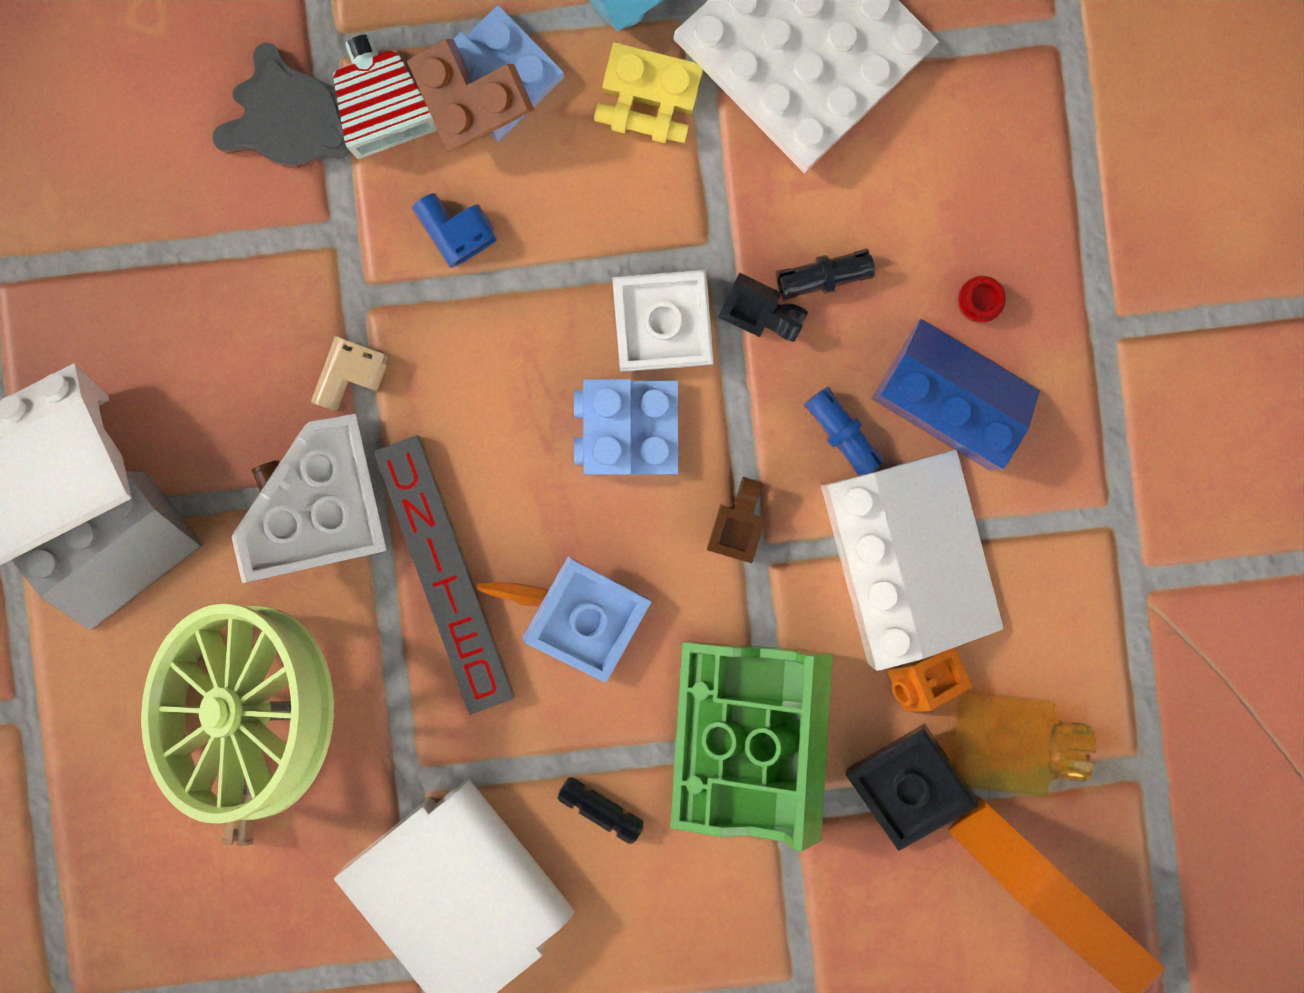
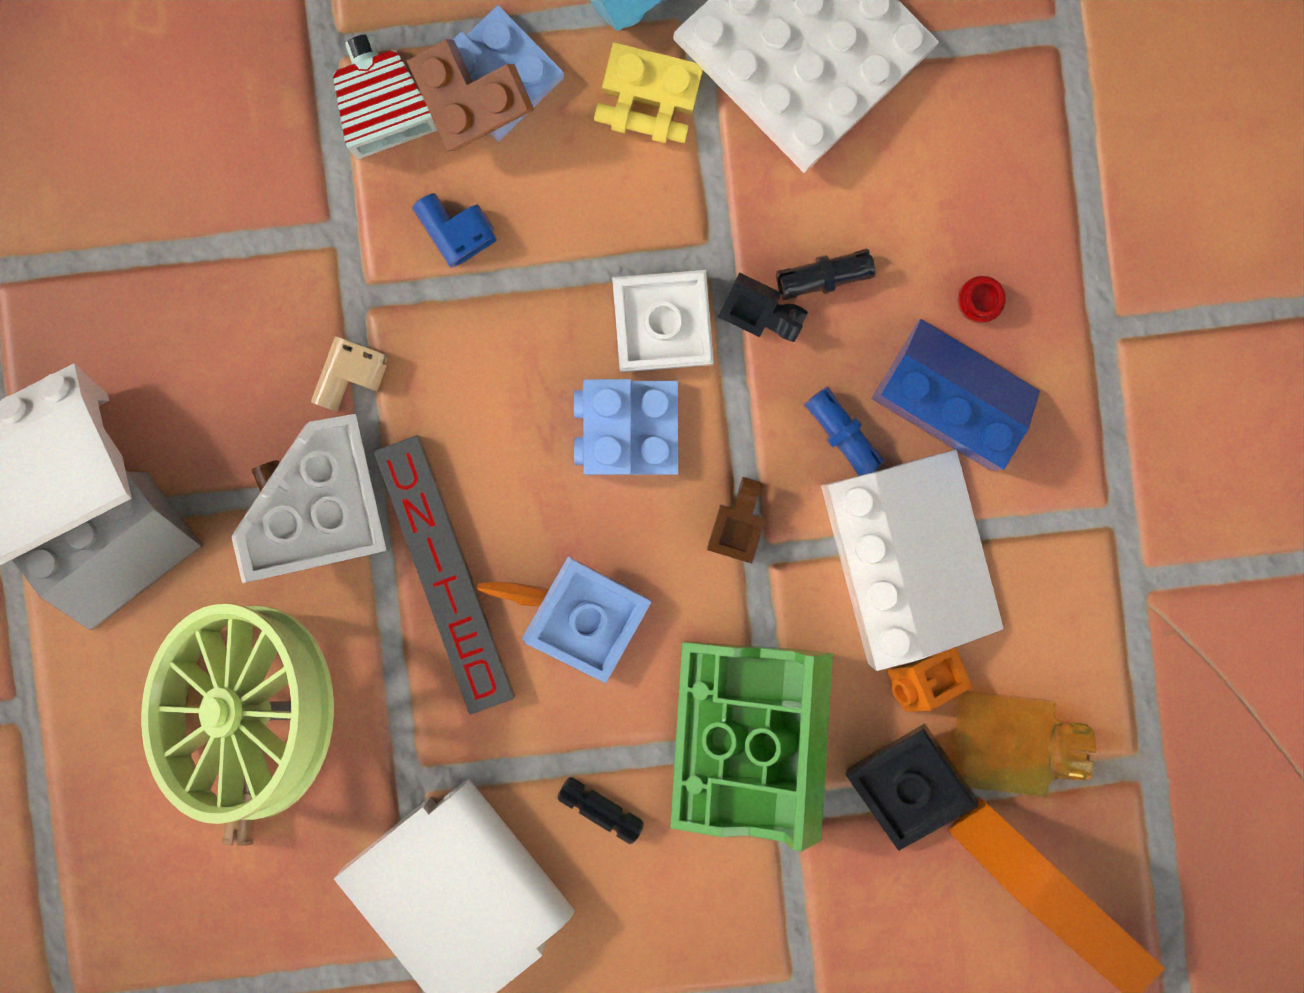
(285, 115): dark grey tile -> none

